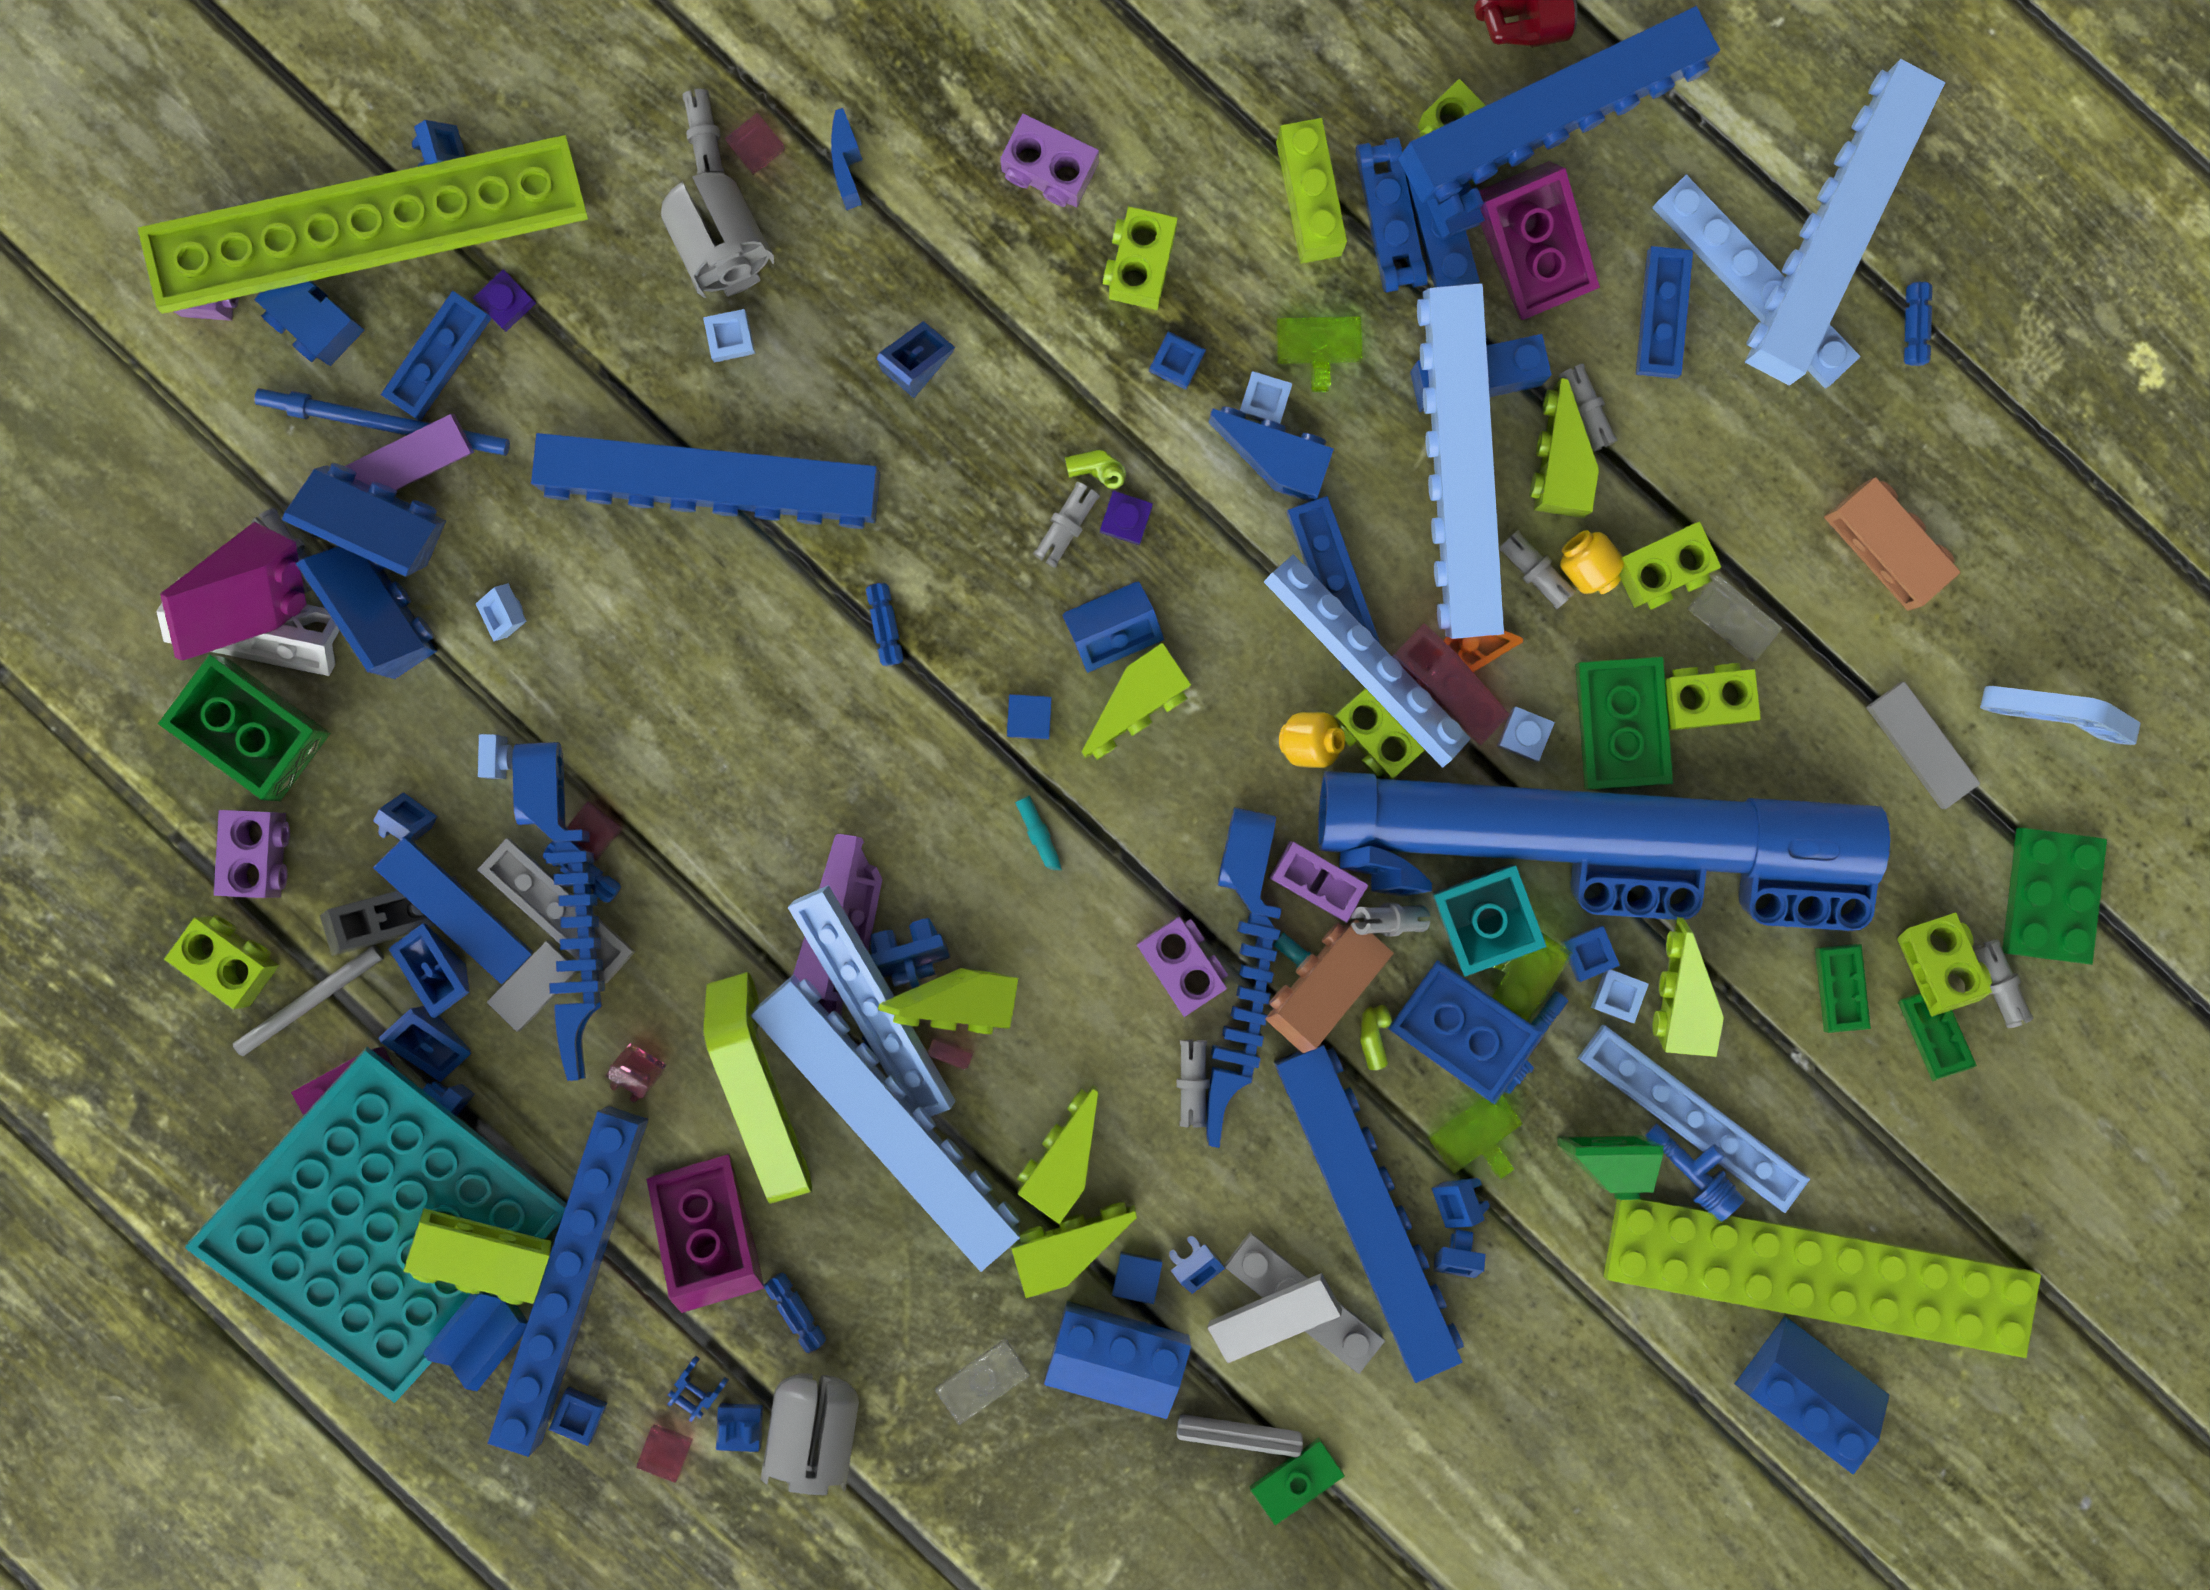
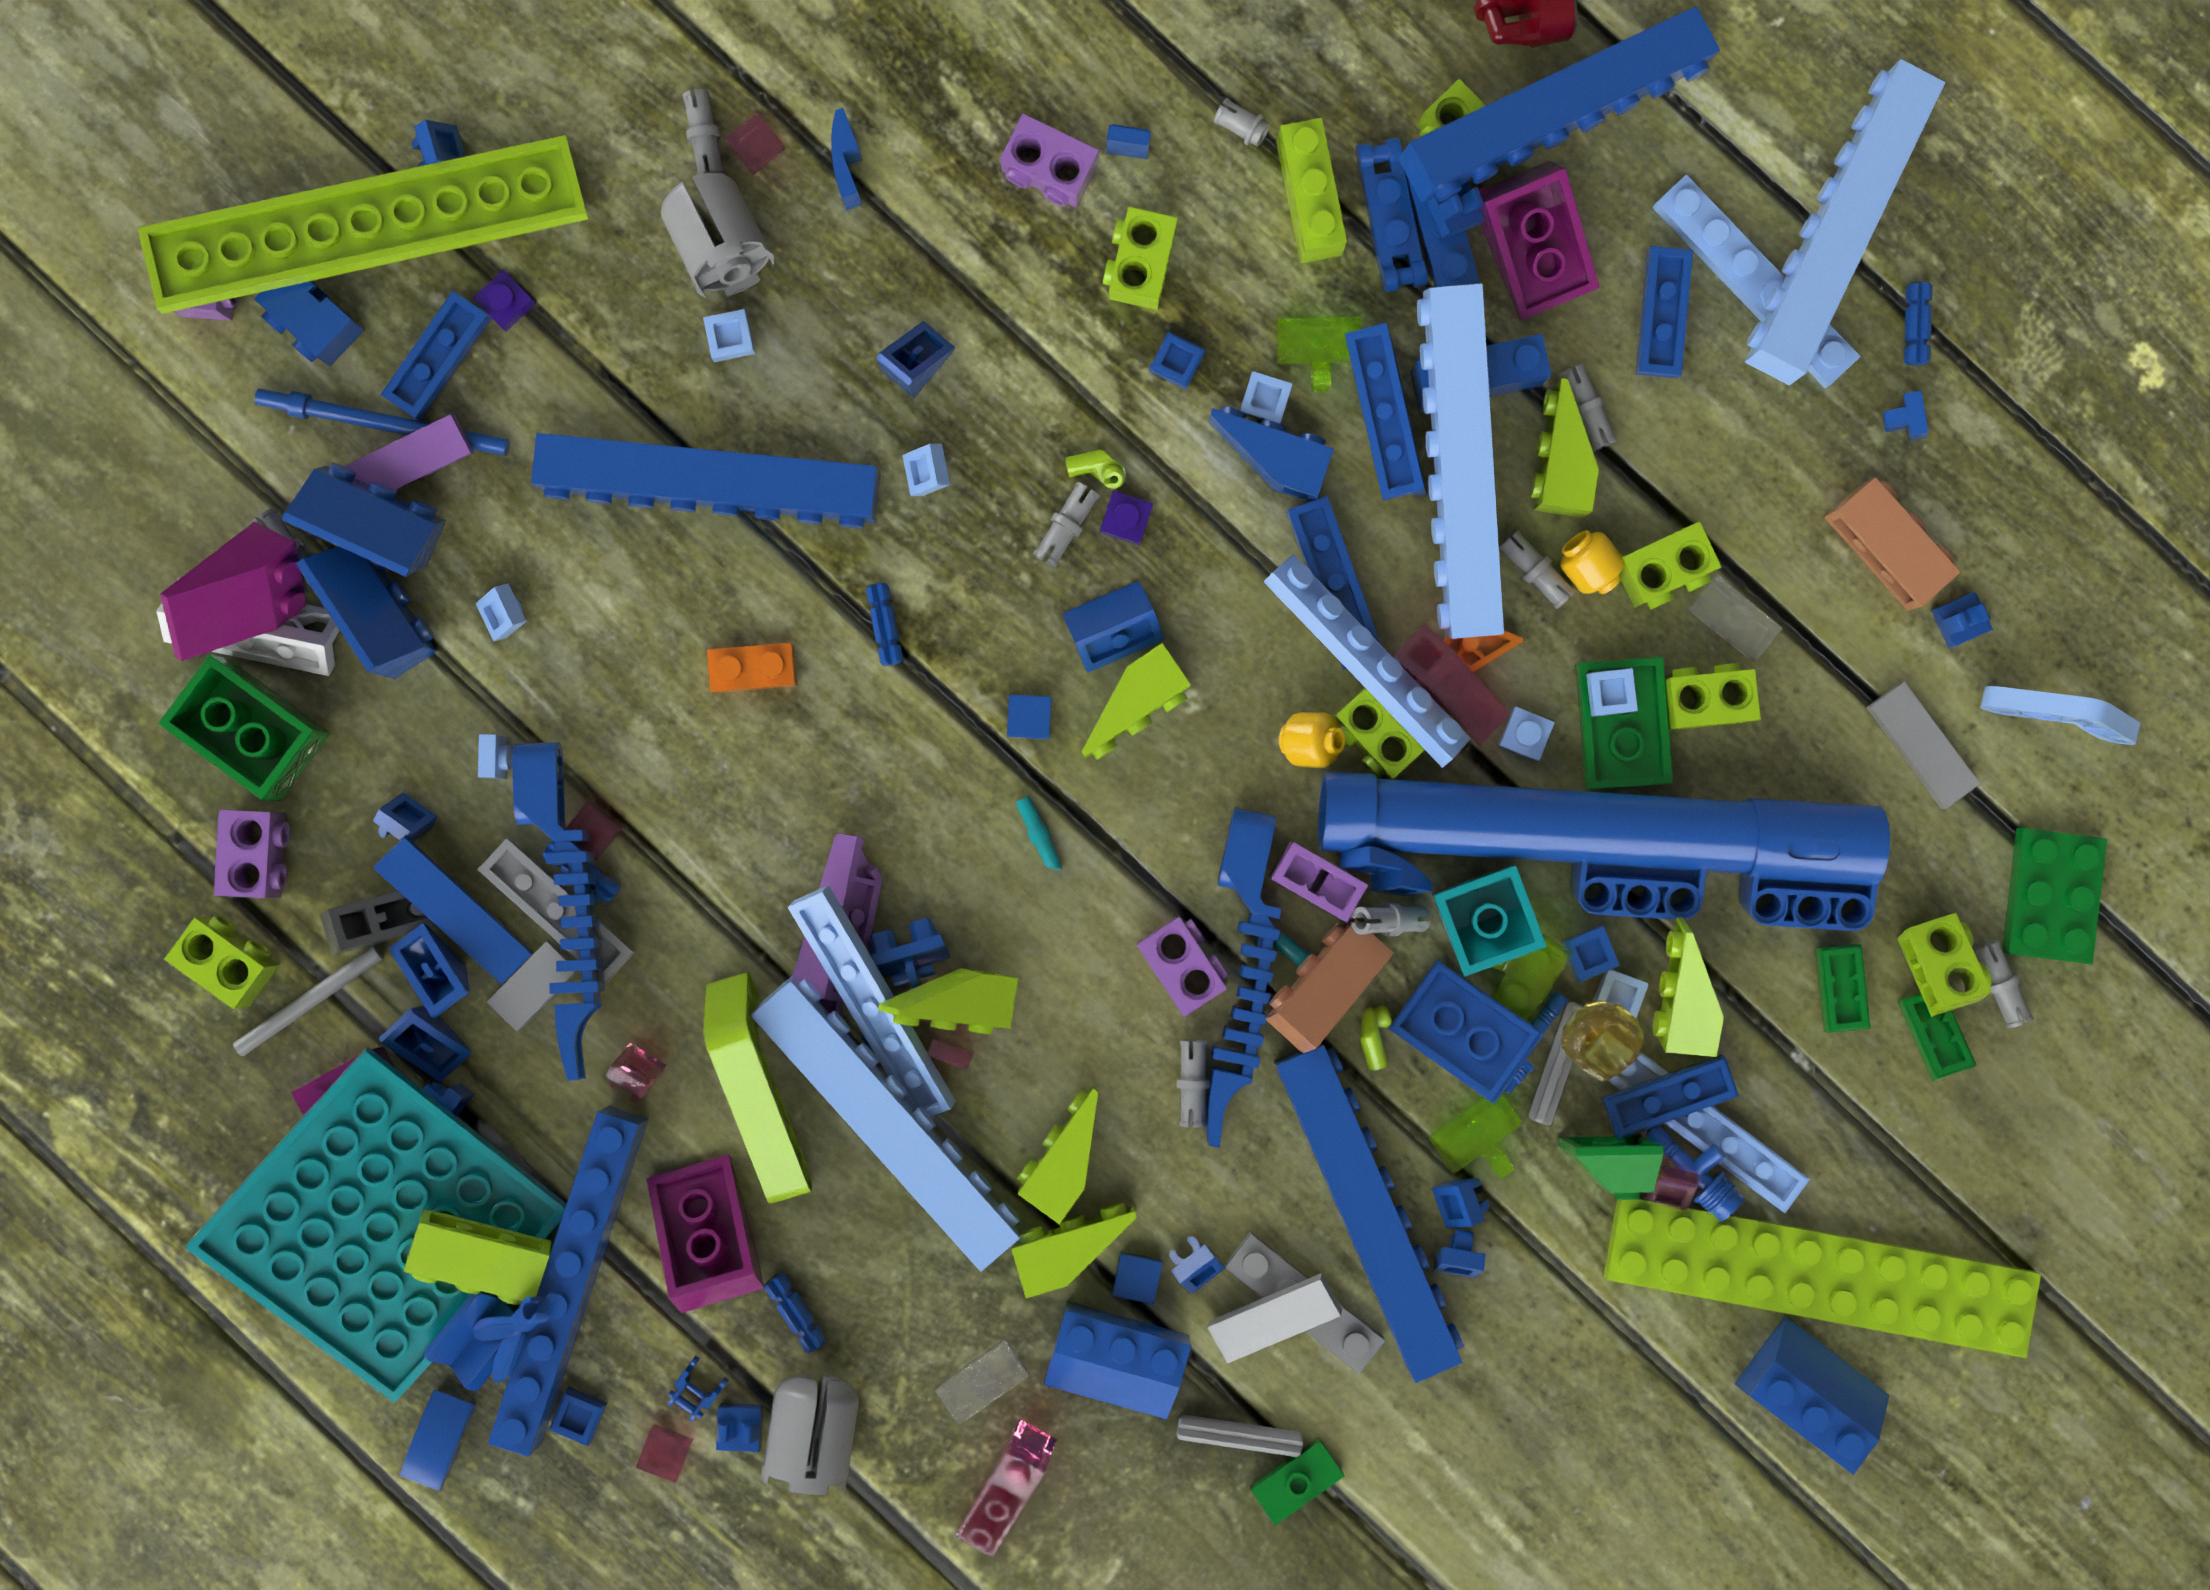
(437, 1440): none -> blue slope
(511, 1332): none -> blue piece
(751, 667): none -> orange plate
(926, 469): none -> light blue plate
(1007, 1487): none -> clear pink slope
(1128, 141): none -> blue tile
(1242, 123): none -> light grey pin
(1385, 412): none -> blue fence
(1553, 1076): none -> light grey axle
(1602, 1039): none -> clear yellow hair
(1611, 692): none -> light blue plate
(1670, 1096): none -> blue tile
(1673, 1188): none -> clear pink tile
(1908, 417): none -> blue tile
(1962, 619): none -> blue tile

